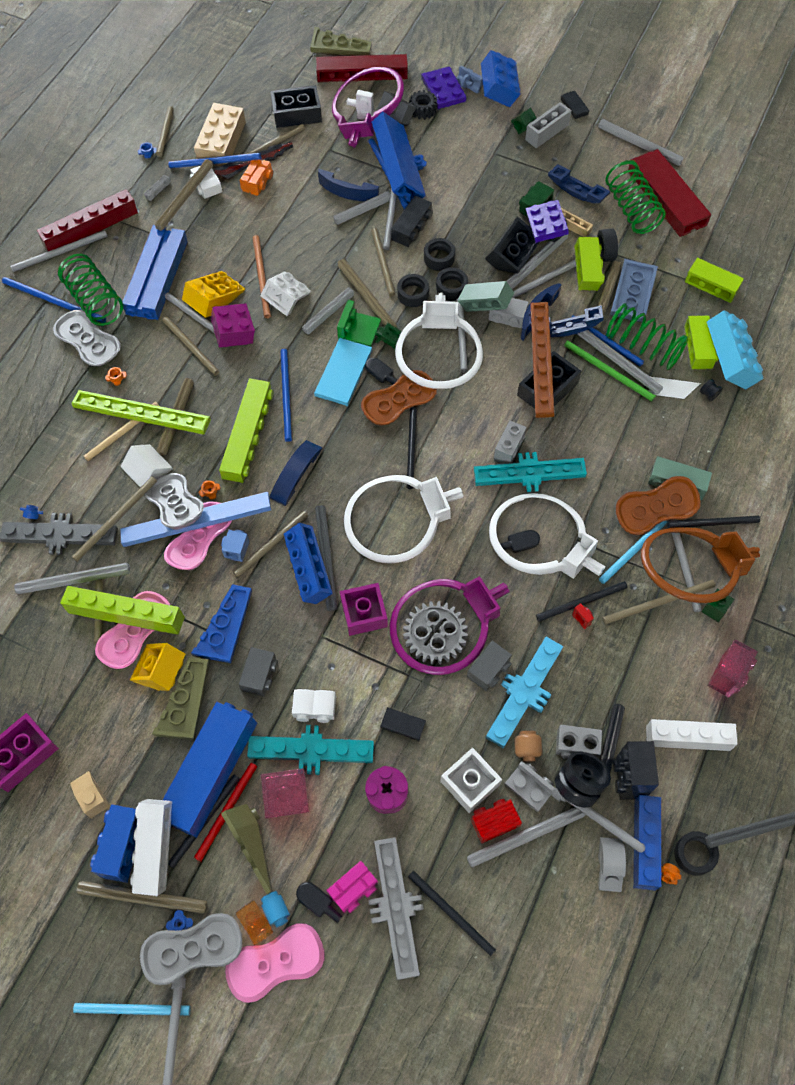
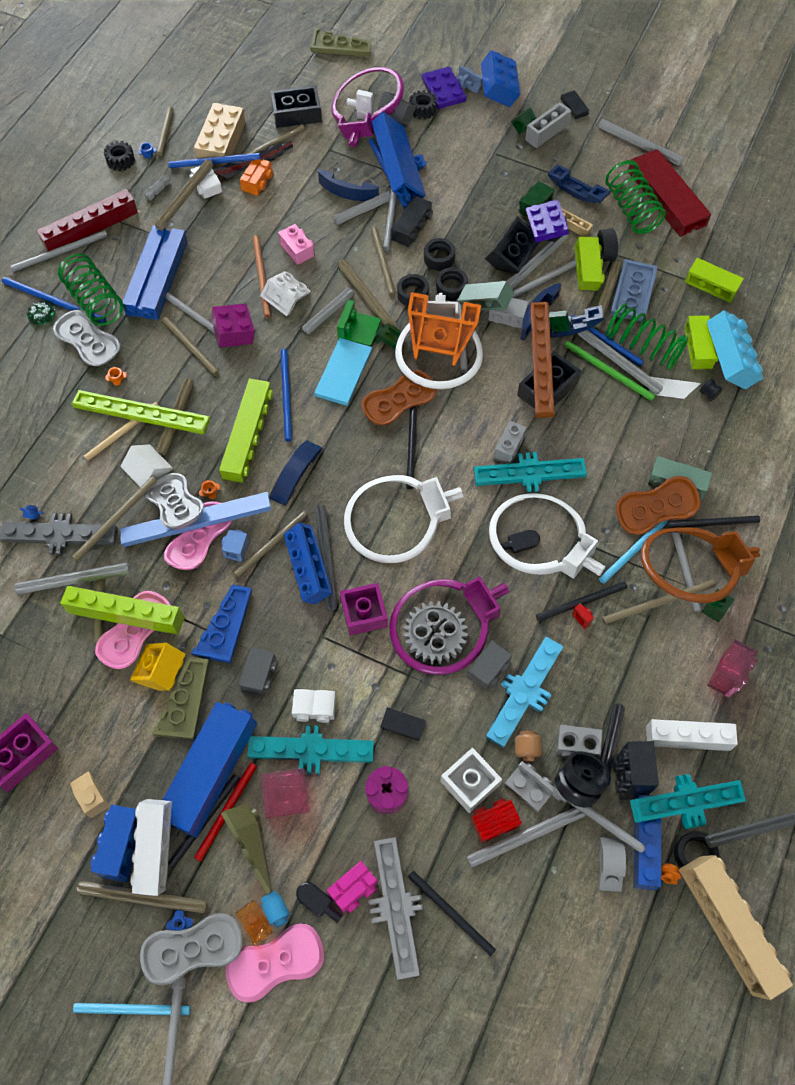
(37, 318): none -> clear green gear
(119, 149): none -> black tyre
(211, 291): yellow slope -> none
(296, 244): none -> bright pink brick
(343, 67): dark red brick -> none
(380, 370): black piece -> none
(440, 333): none -> orange wedge
(560, 321): none -> dark green bracket
(687, 801): none -> teal hinge
(736, 927): none -> tan brick

